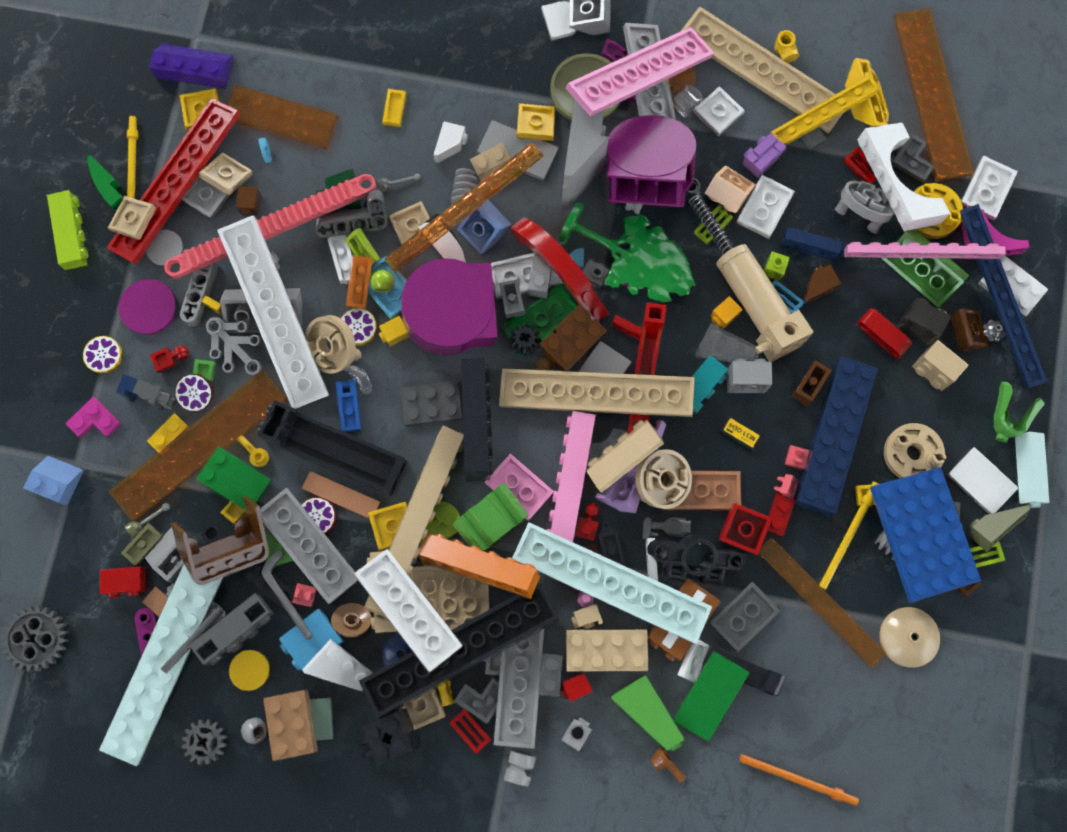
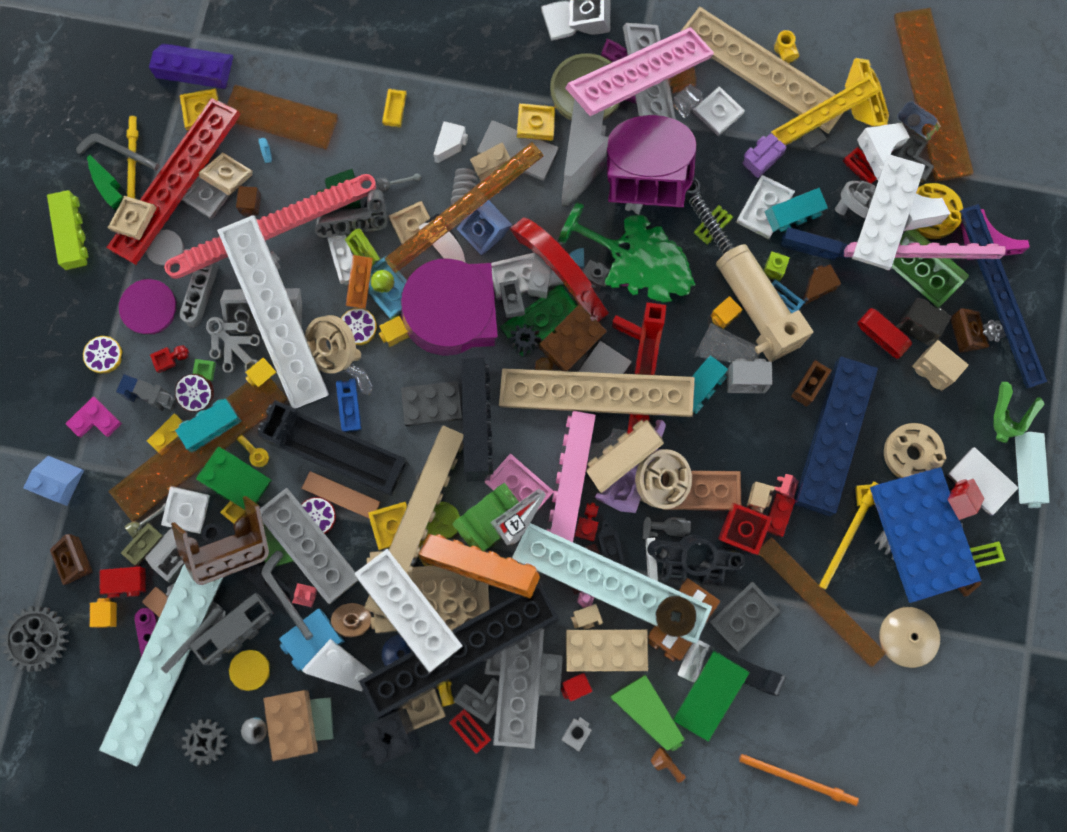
(70, 559): none -> reddish brown slope
(96, 138): none -> dark grey piece
(103, 613): none -> light orange brick
(186, 509): none -> white tile
(208, 425): none -> teal brick
(212, 304): yellow tile -> none
(259, 373): none -> yellow brick
(517, 519): none -> light grey slope
(519, 768): light grey wheel -> none
(664, 615): none -> dark brown plate
(729, 189): light nougat slope -> none
(741, 433): tile -> none
(760, 497): none -> tan brick
(796, 210): none -> teal brick
(796, 457): coral tile -> none
(888, 212): none -> white plate
(912, 108): none -> sand blue piece
(966, 498): none -> brick
(989, 187): white plate -> none
(995, 526): slope -> none
(1024, 286): white plate -> none

